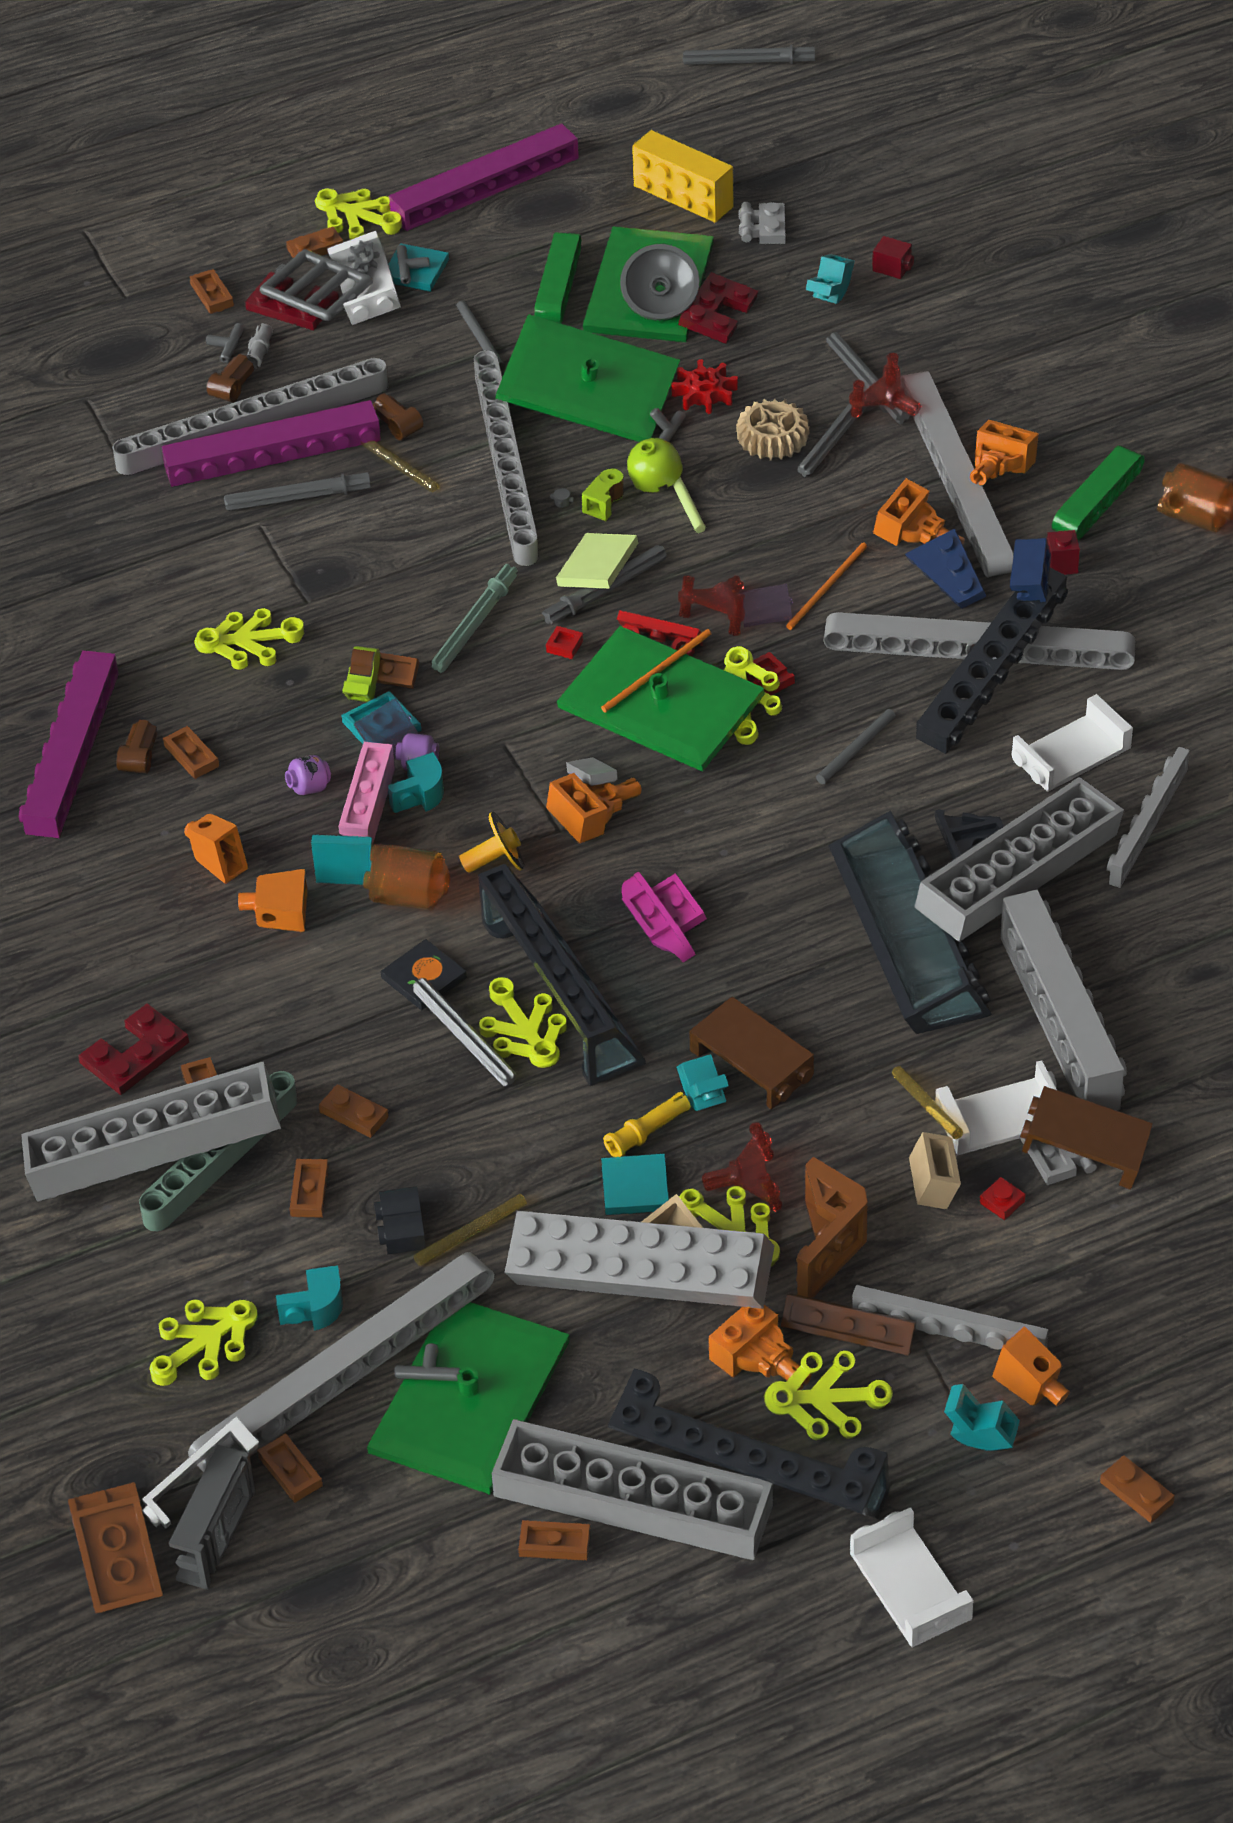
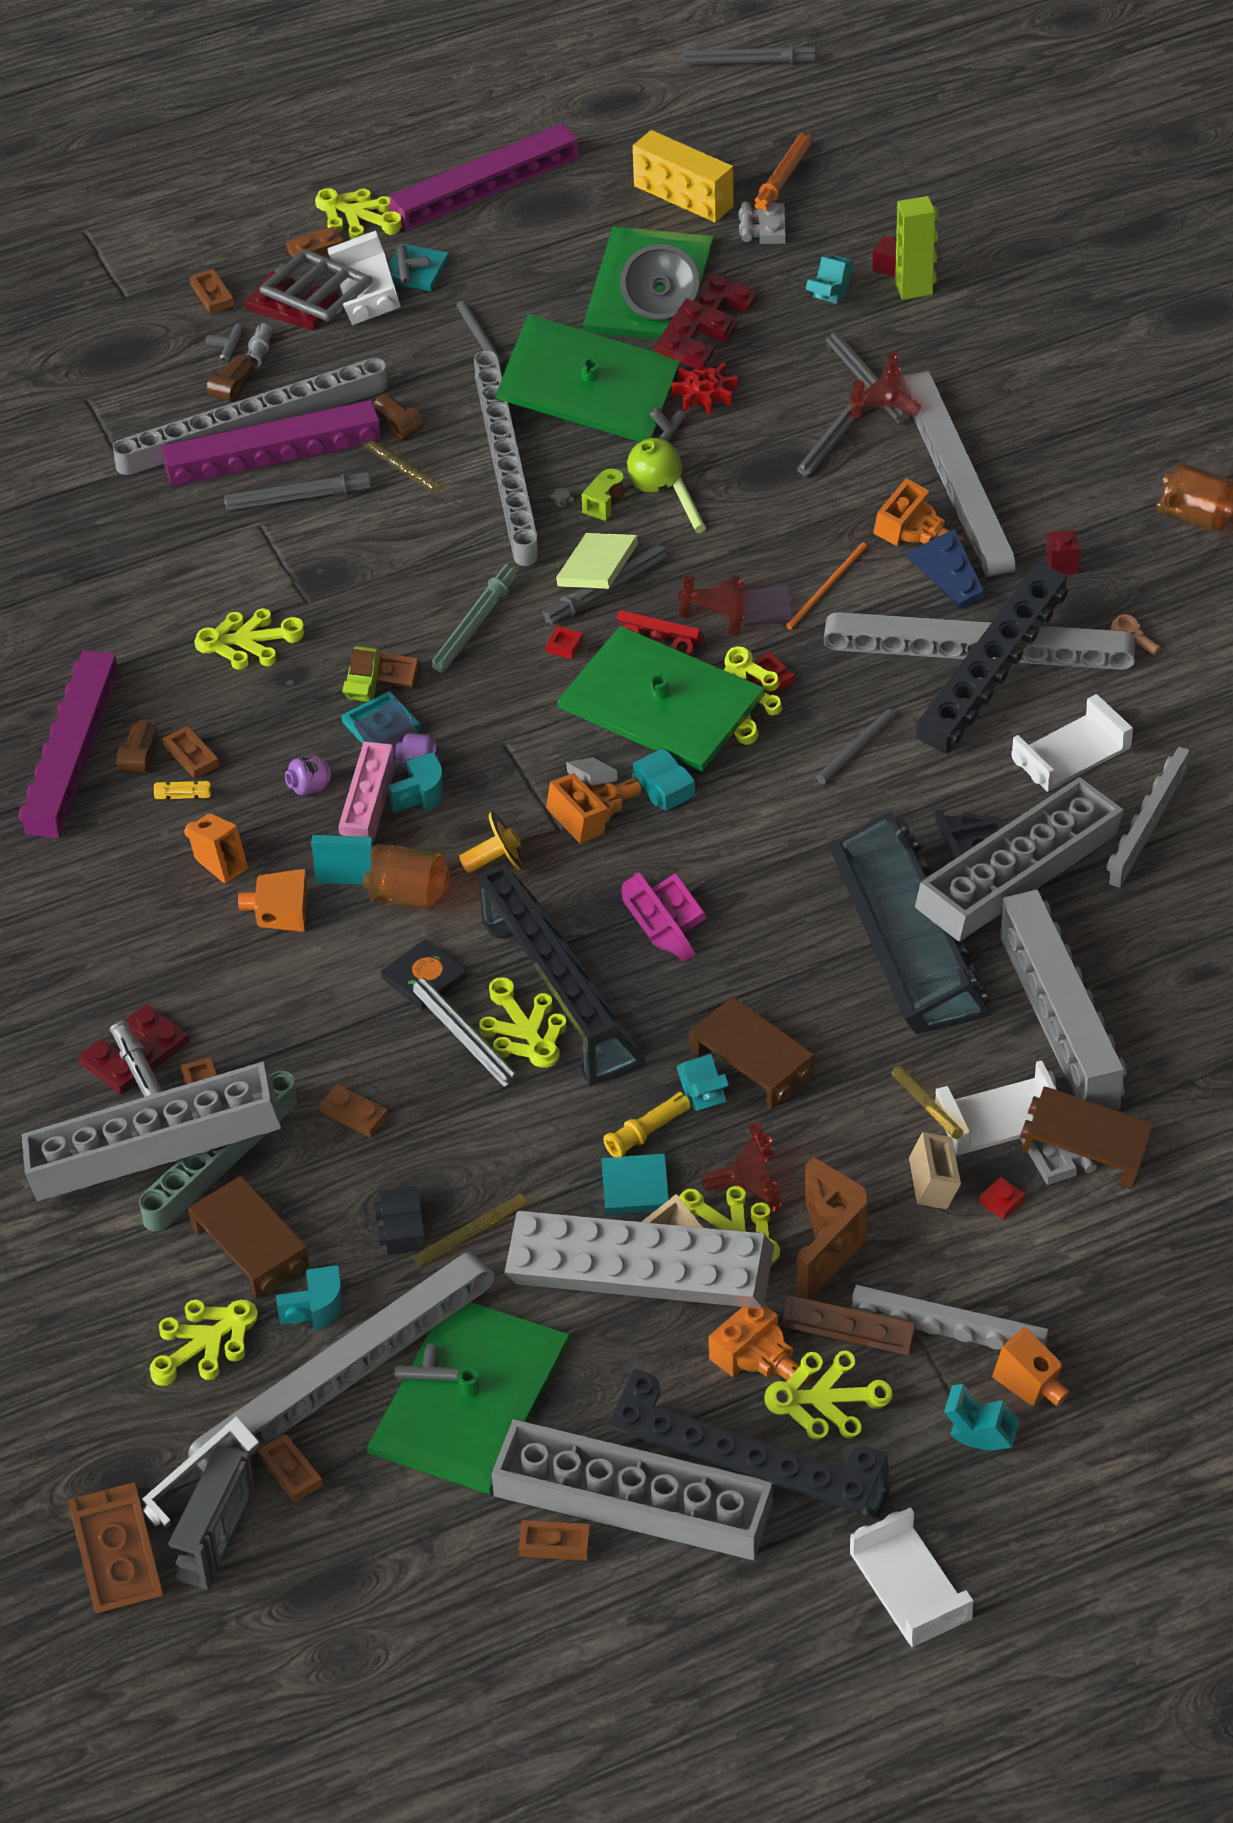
(133, 1054): none -> light grey pin
(182, 790): none -> yellow axle
(250, 1235): none -> reddish brown panel
(309, 1188): dark orange plate -> none
(359, 263): dark grey gear -> none
(558, 276): green beam -> none
(629, 690): orange axle -> none
(664, 779): none -> teal brick
(677, 338): none -> dark red plate
(770, 191): none -> orange axle
(772, 429): tan gear -> none
(916, 247): none -> lime brick
(1003, 450): orange brick -> none
(1031, 569): dark blue hinge -> none
(1099, 491): green beam -> none
(1129, 624): none -> nougat plate
(1137, 1489): dark orange plate -> none

